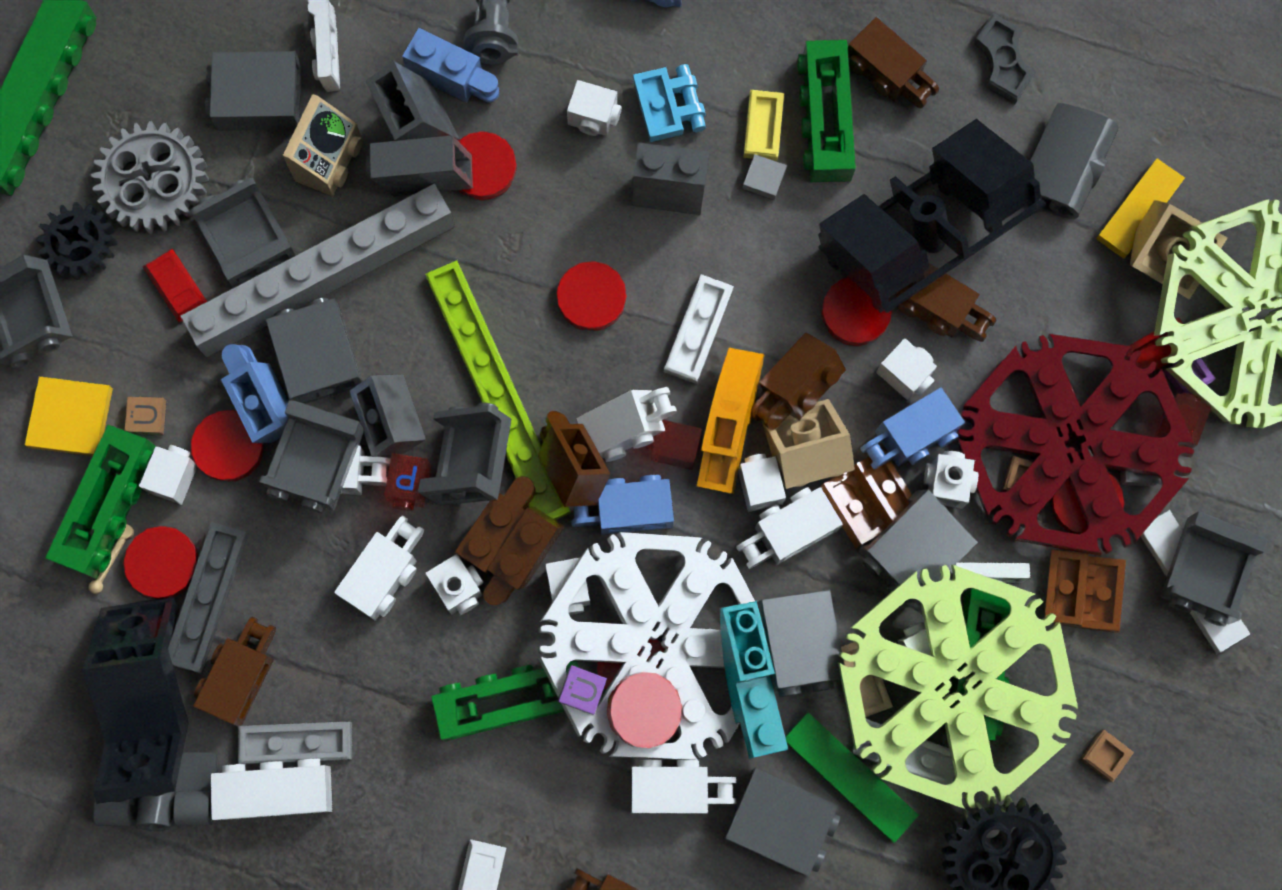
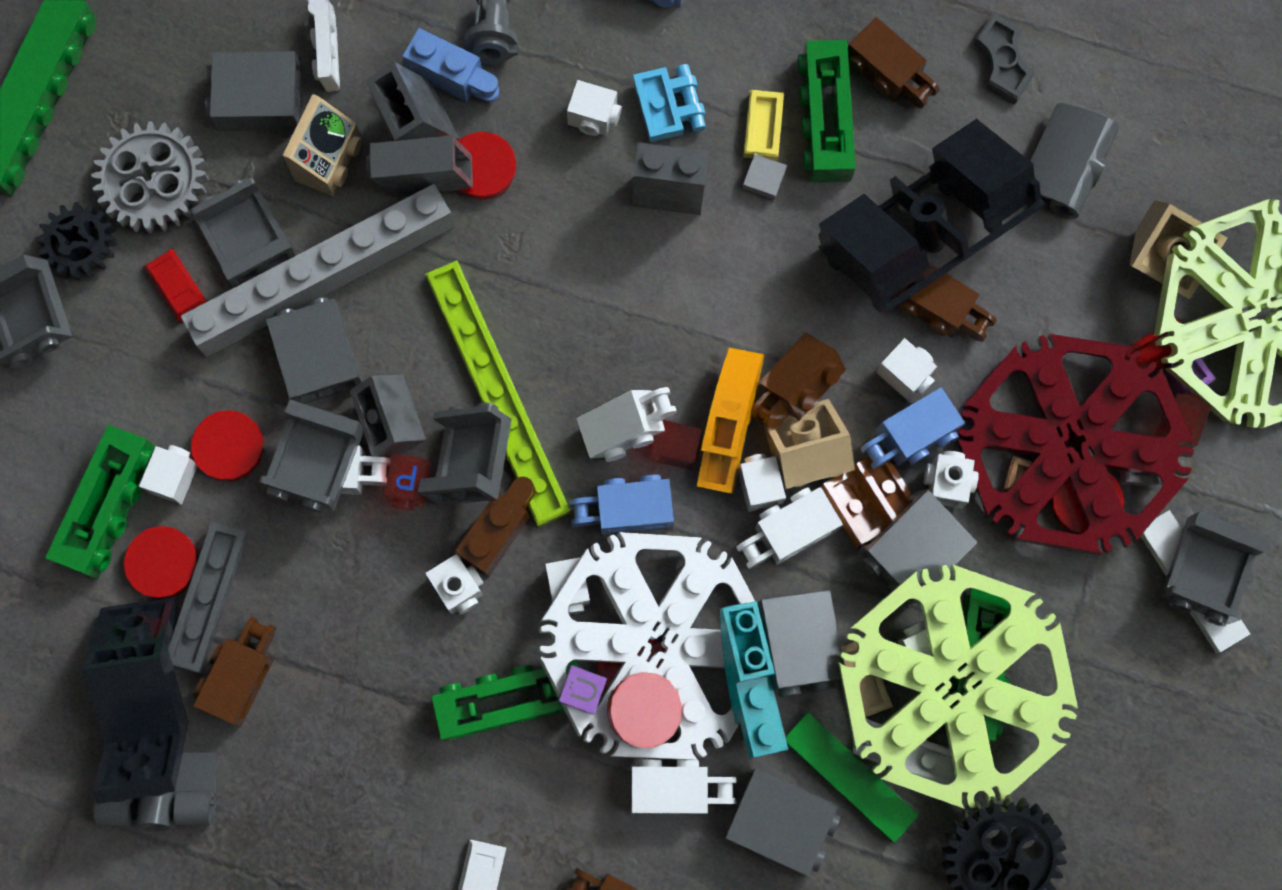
(68, 416): yellow tile -> none
(96, 585): tan hinge -> none
(145, 415): medium nougat tile -> none
(255, 394): medium blue brick -> none
(271, 790): white brick -> none
(294, 742): light grey tile -> none
(381, 571): white brick -> none
(521, 554): reddish brown brick -> none
(572, 461): reddish brown brick -> none
(591, 296): red tile -> none
(698, 329): white tile -> none
(851, 314): red tile -> none
(999, 571): white tile -> none
(1085, 591): dark orange slope -> none
(1106, 755): medium nougat tile -> none
(1156, 184): yellow tile -> none

